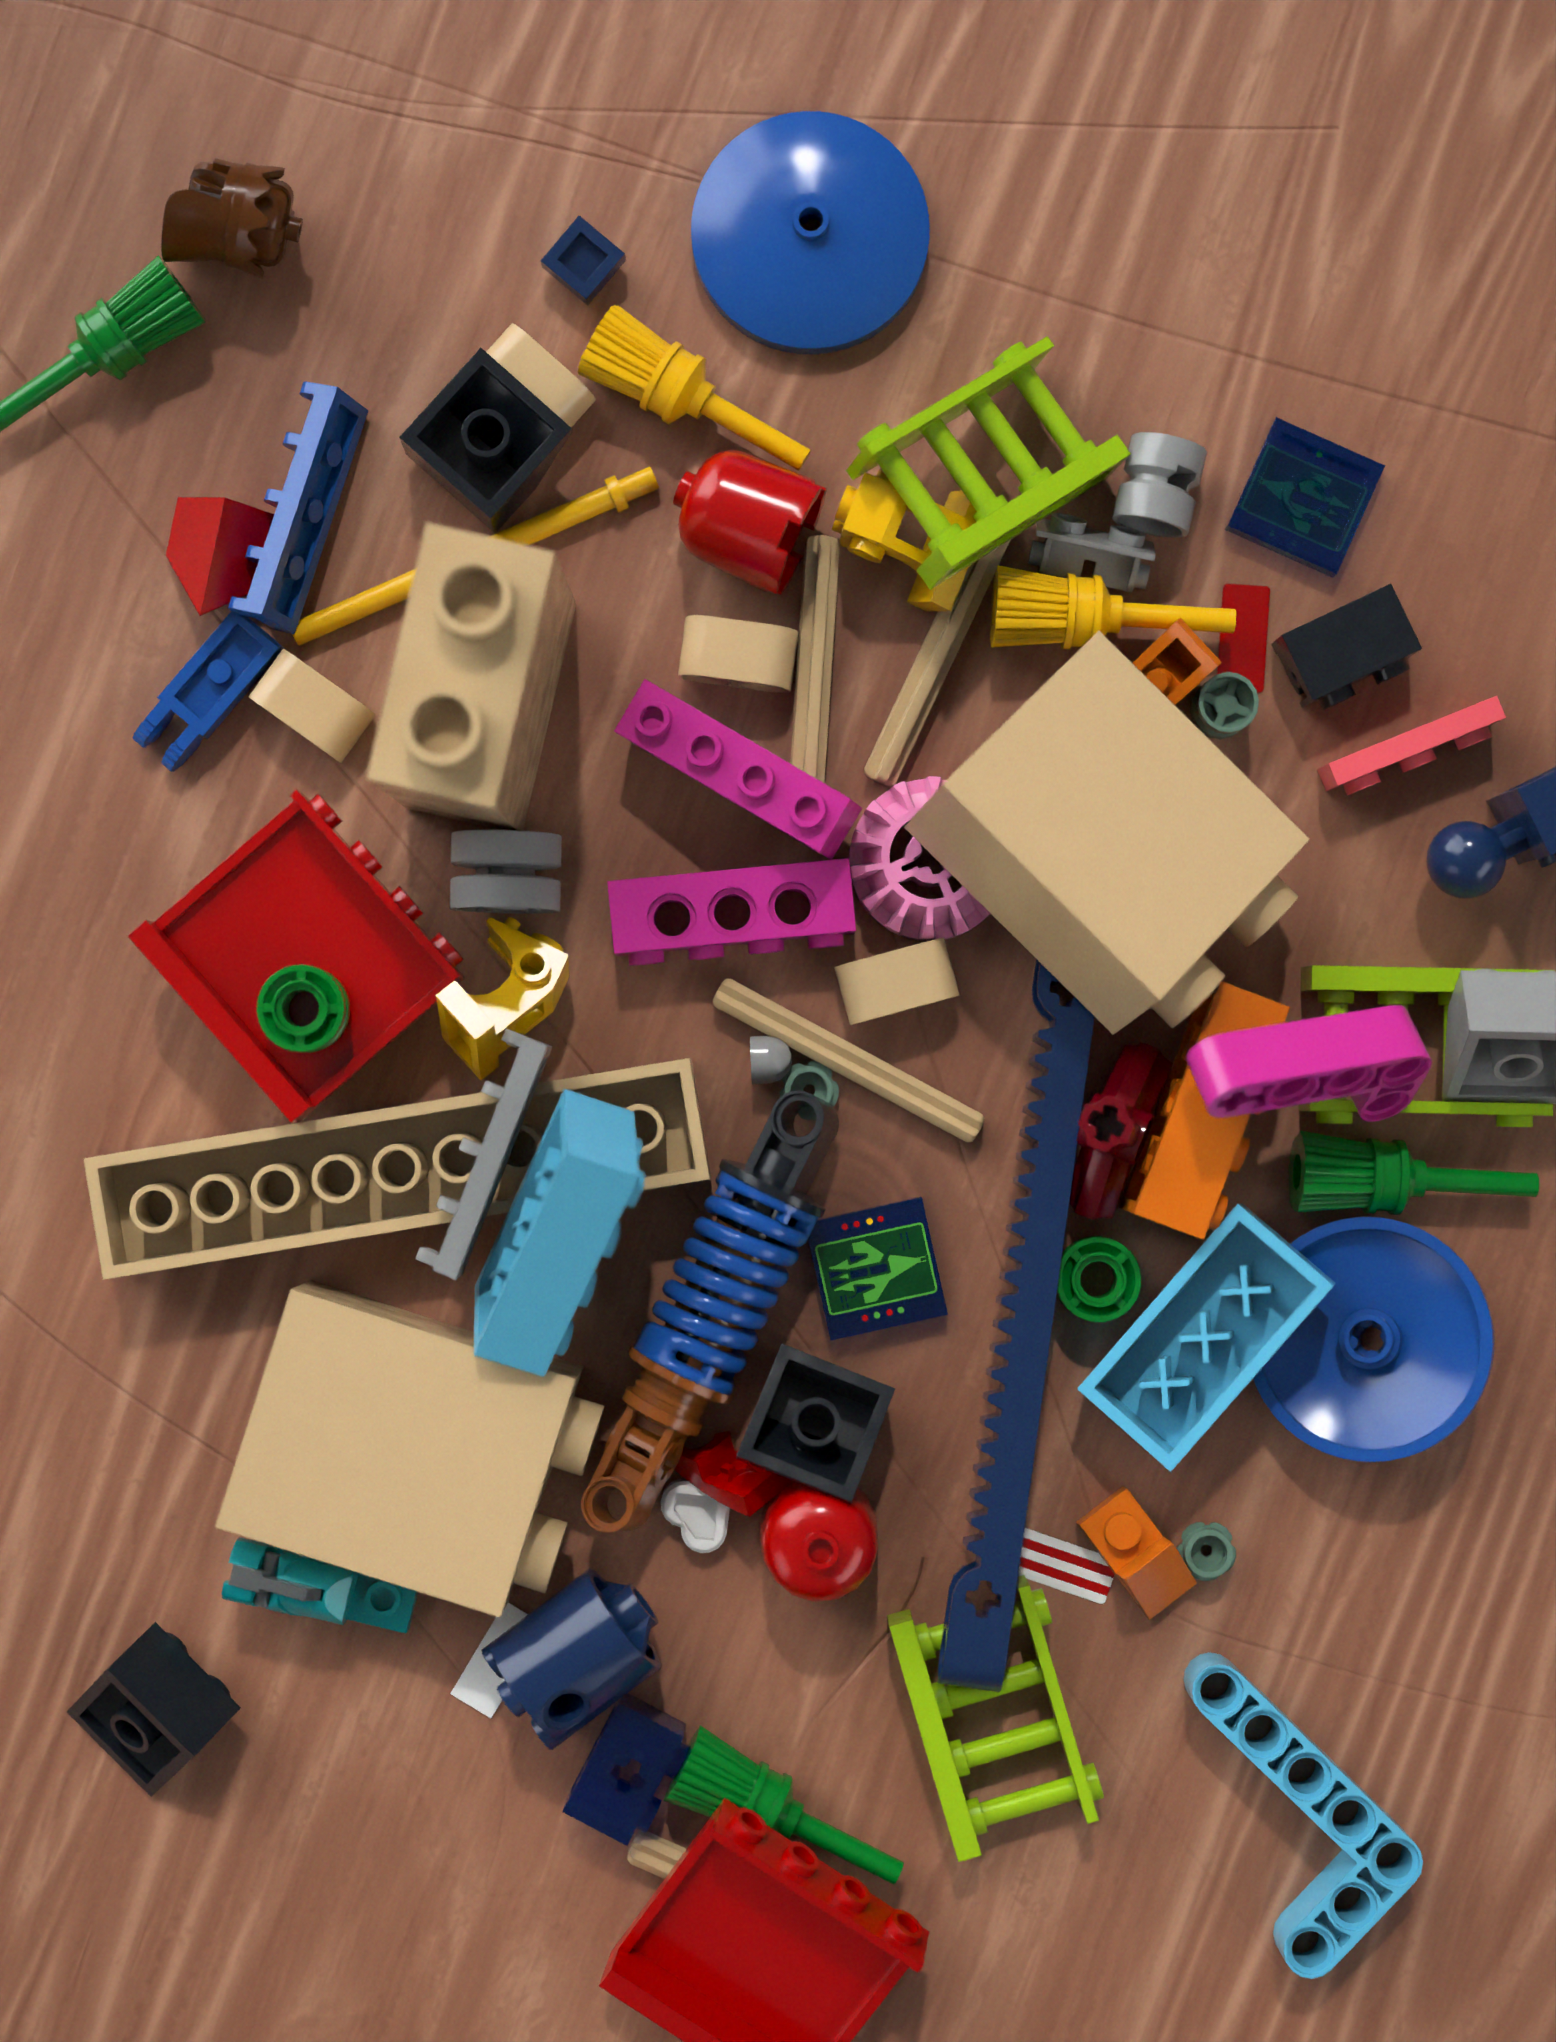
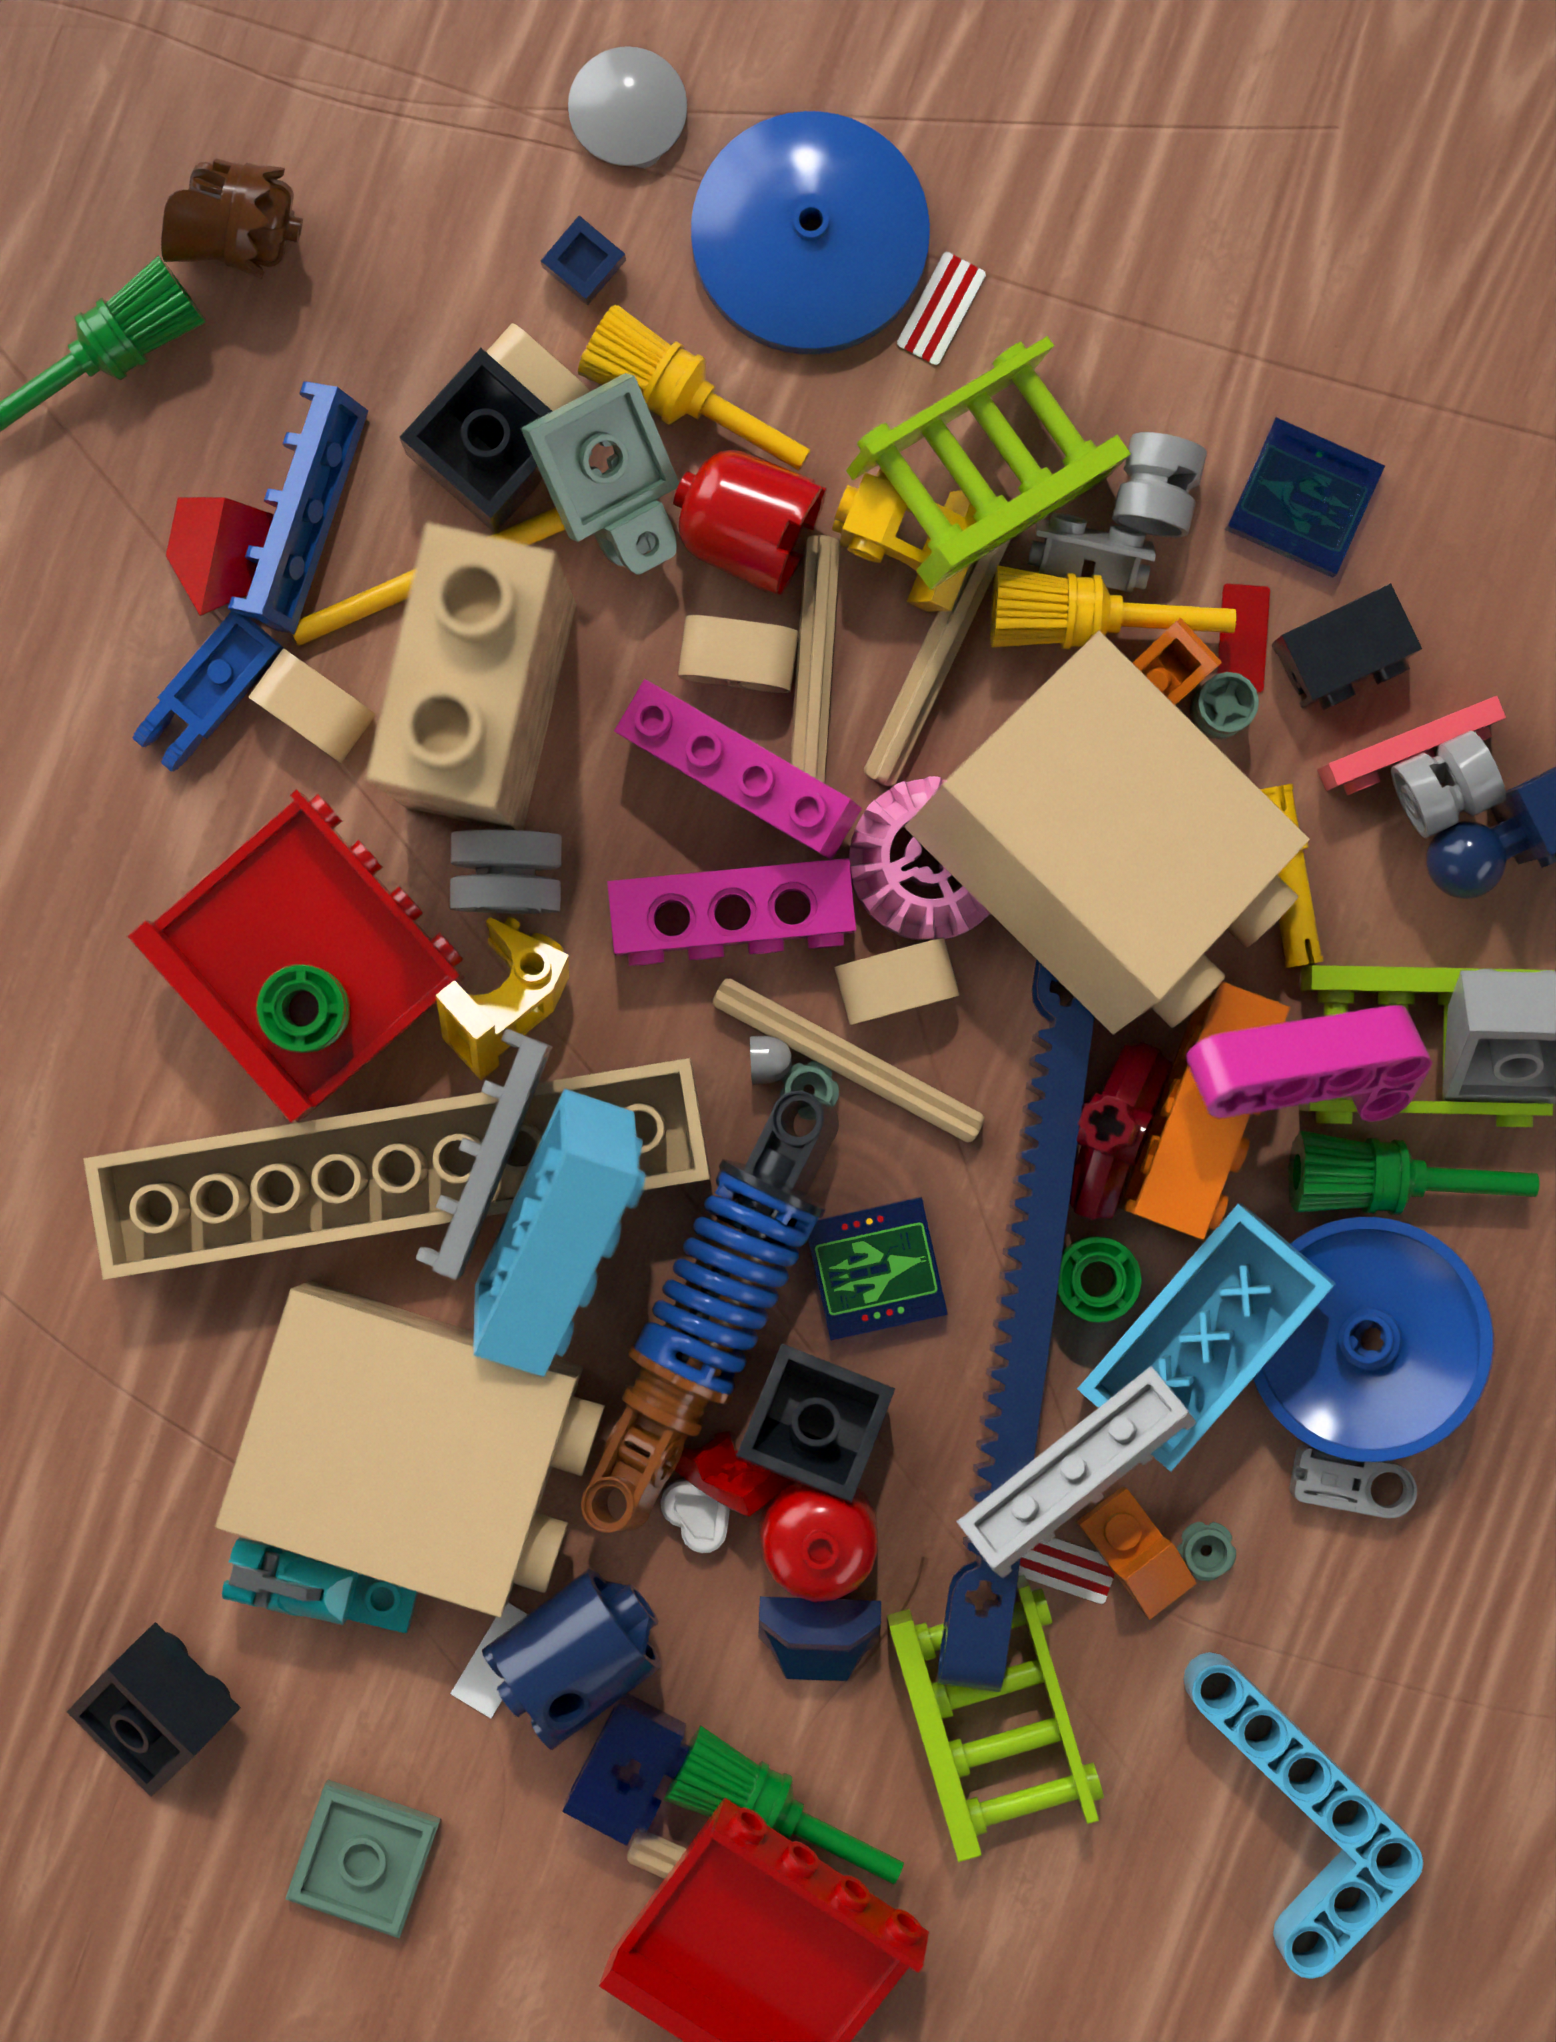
(363, 1858): none -> sand green tile
(621, 501): none -> sand green plate
(627, 106): none -> light grey dish
(818, 1637): none -> dark blue slope
(941, 308): none -> sticker
(1075, 1471): none -> hinge
(1298, 923): none -> yellow pin
(1347, 1484): none -> light grey piece
(1469, 781): none -> light grey wheel

